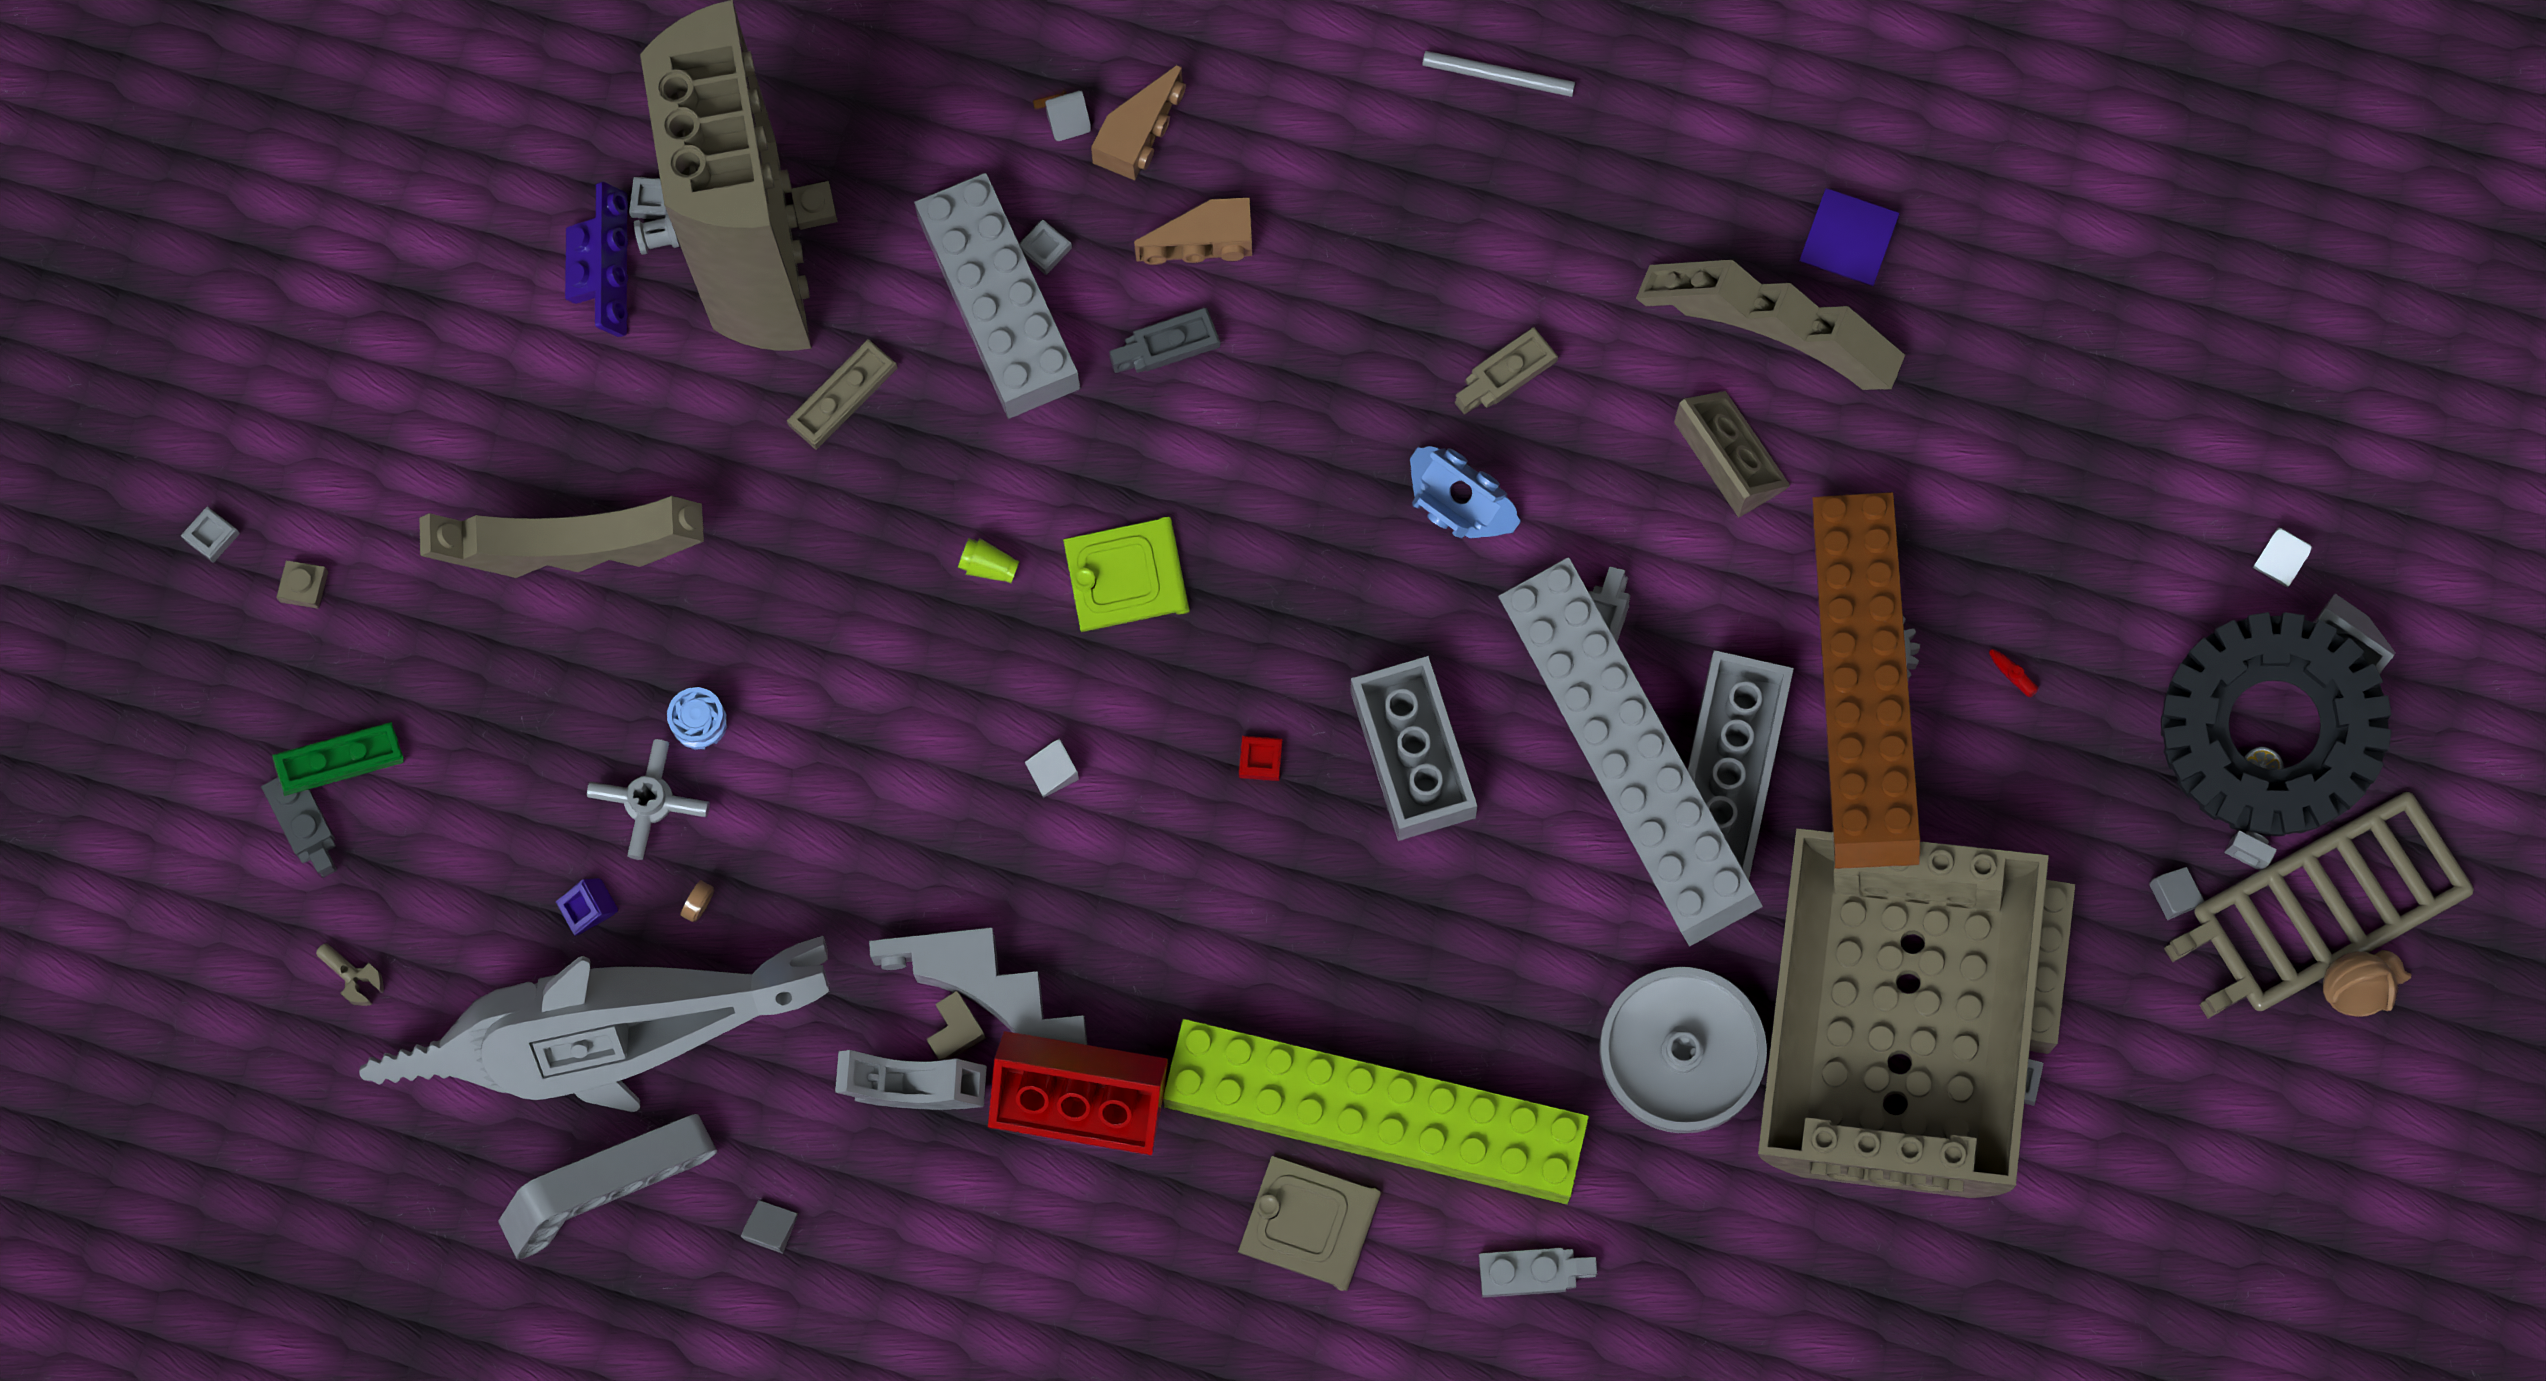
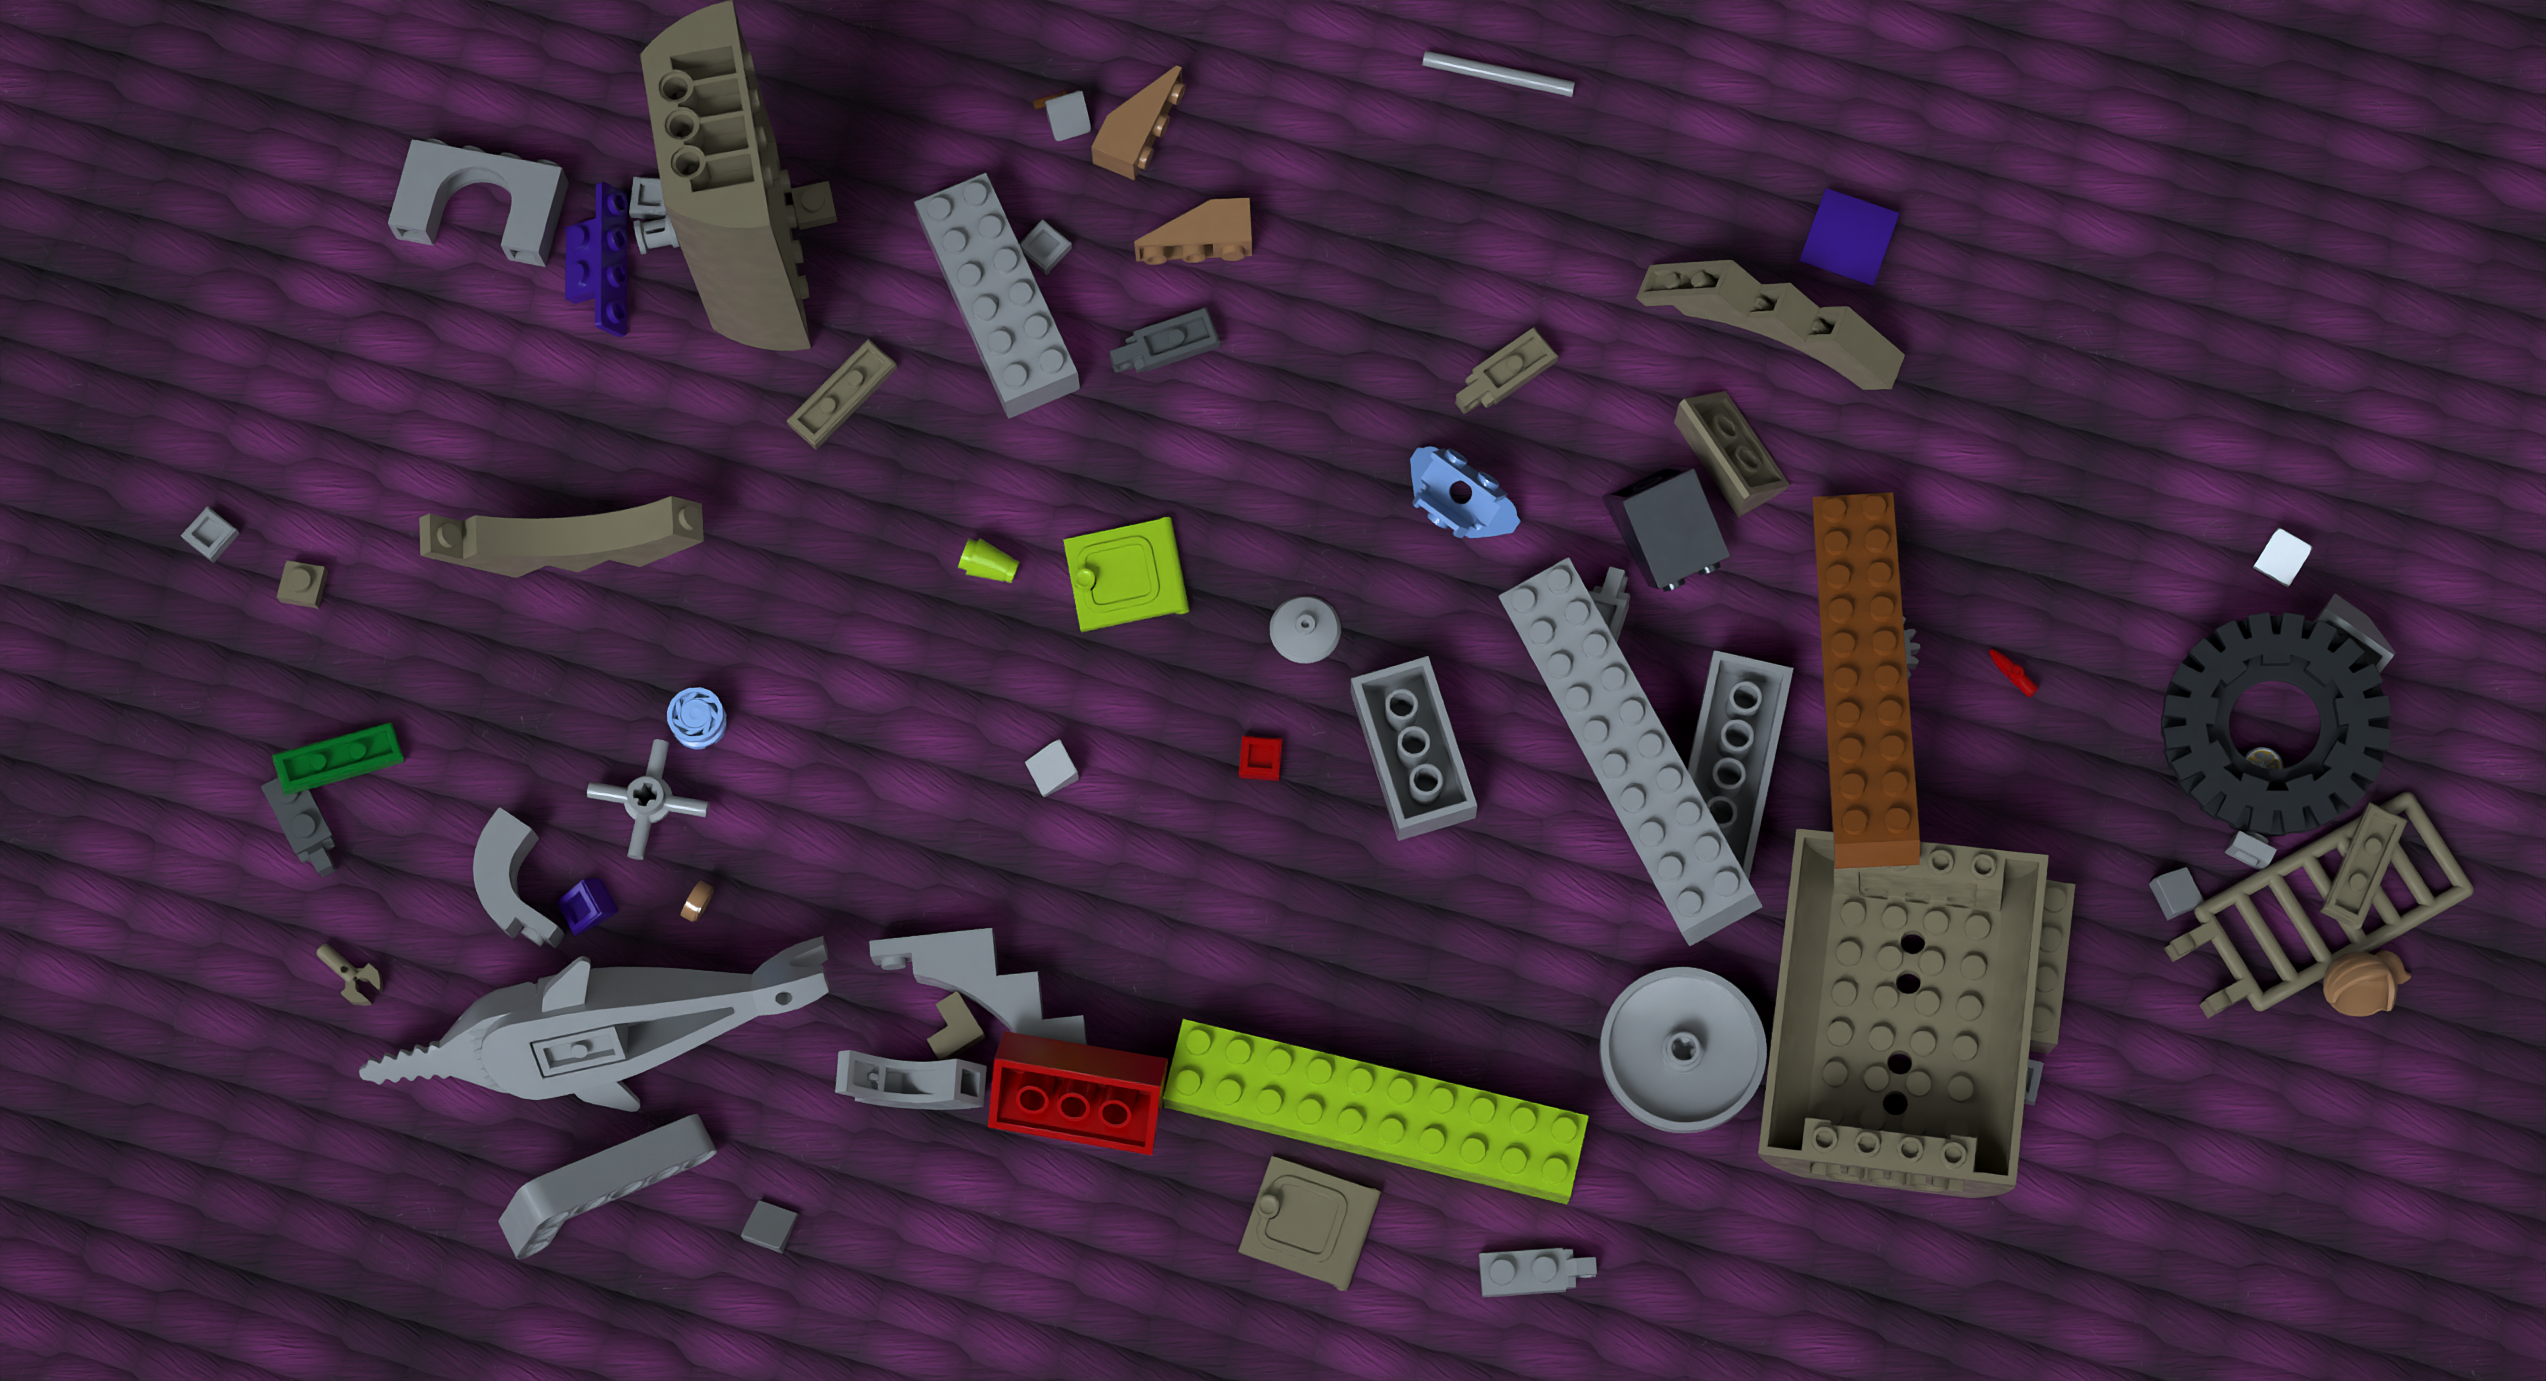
(438, 171): none -> light grey arch
(495, 872): none -> light grey arch
(1305, 629): none -> light grey piece
(1668, 527): none -> black slope
(2363, 866): none -> dark tan tile

